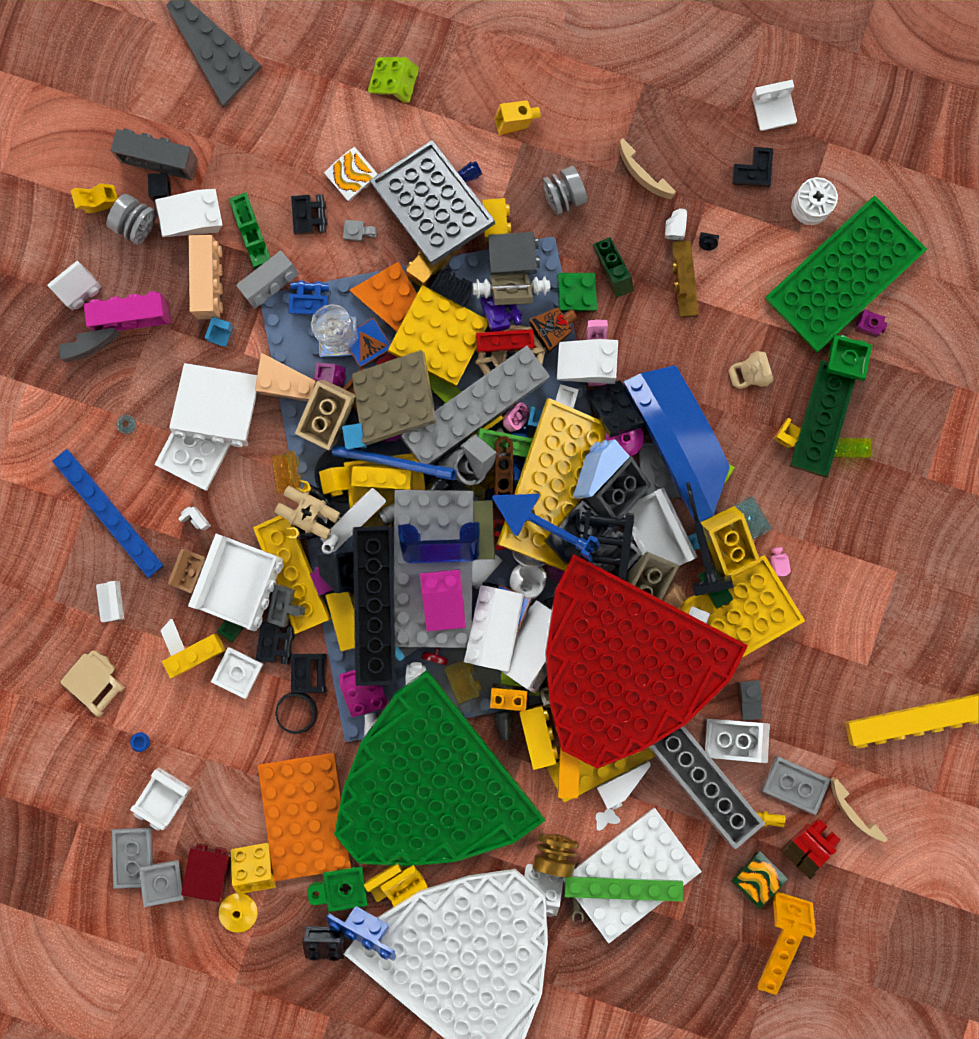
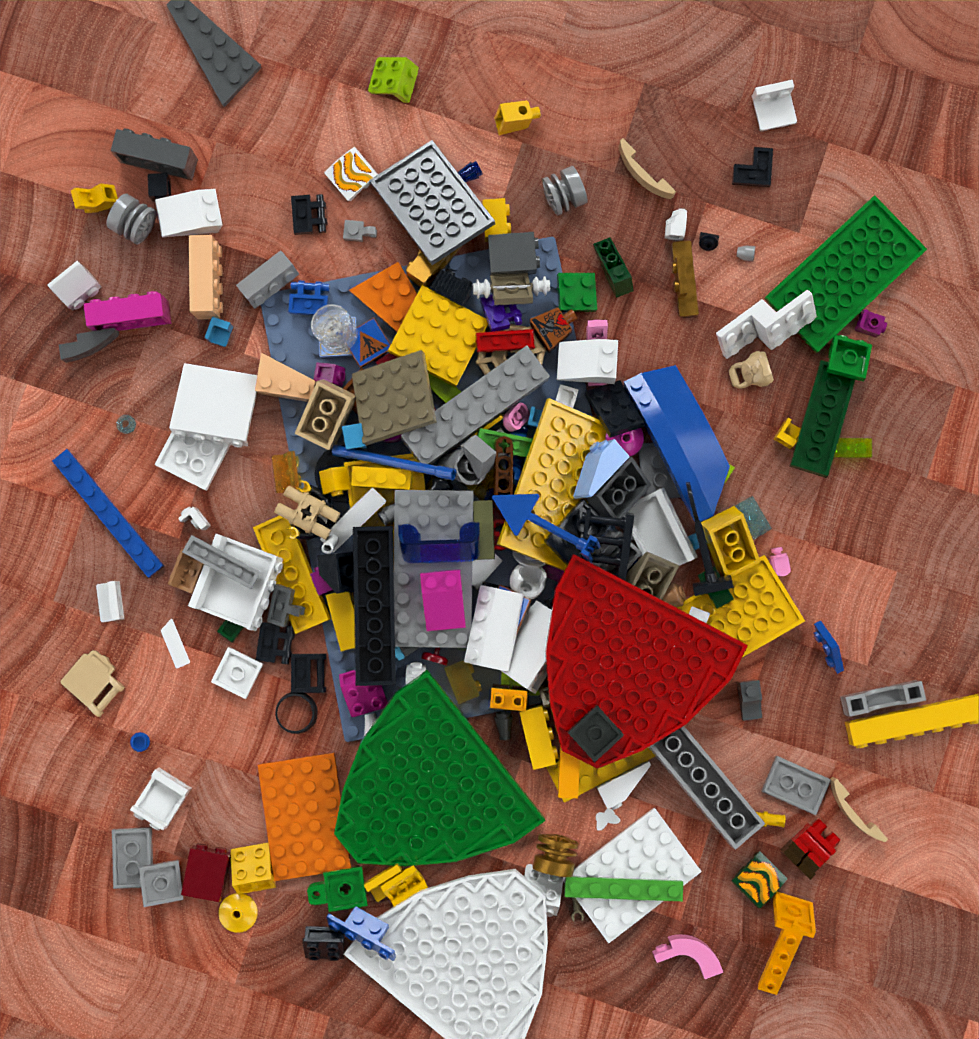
(193, 656): yellow brick -> none
(221, 562): none -> light grey plate
(250, 229): green slope -> none
(595, 733): none -> pearl dark grey plate
(691, 947): none -> bright pink arch
(737, 740): white slope -> none
(746, 253): none -> light grey hose
(766, 324): none -> white bracket
(806, 208): white wheel -> none
(829, 646): none -> blue plate
(882, 697): none -> light grey arch

